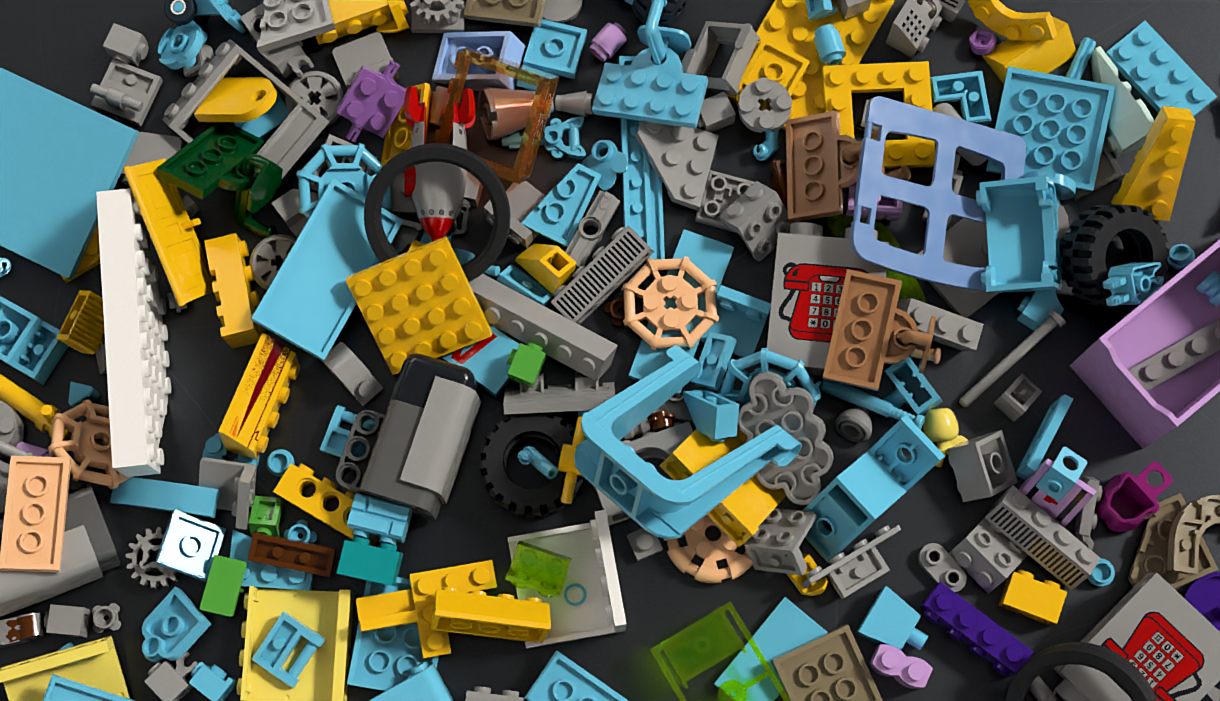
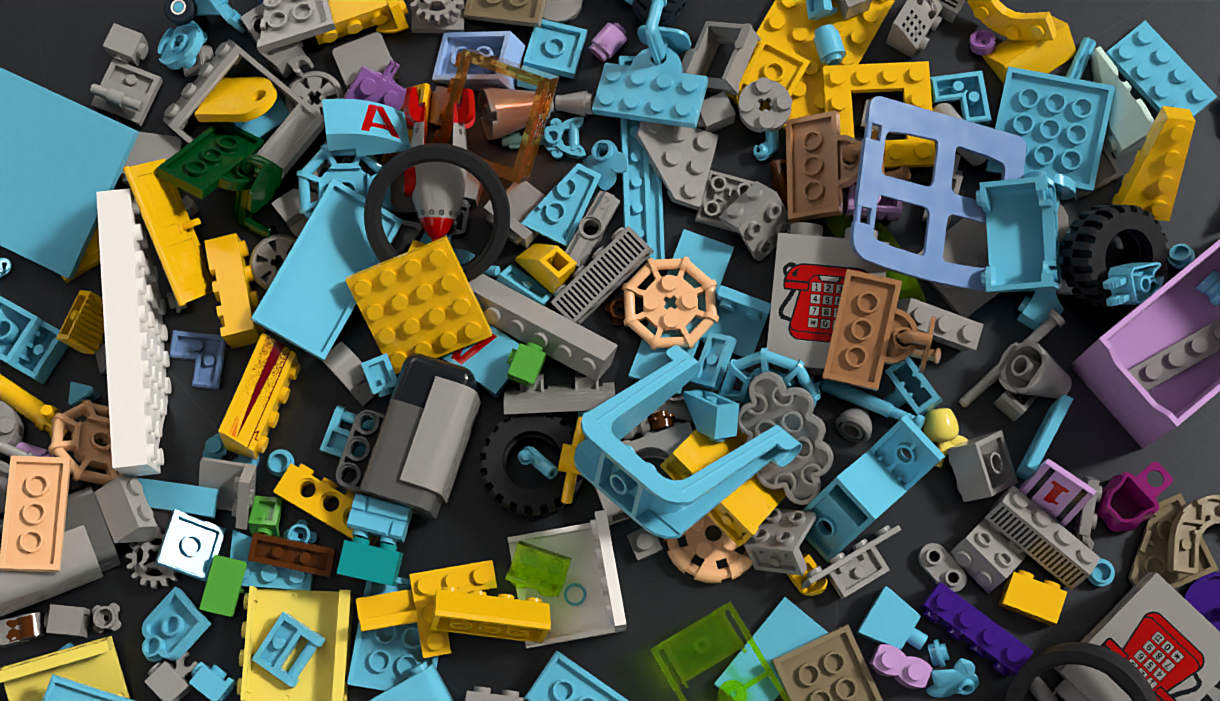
(126, 510): none -> light grey slope
(206, 351): none -> medium blue tile
(364, 126): none -> medium azure slope
(379, 375): none -> medium azure bracket
(938, 653): none -> medium azure plate
(953, 681): none -> medium azure plate
(1032, 371): none -> light grey cone
(1058, 478): medium azure bracket -> none

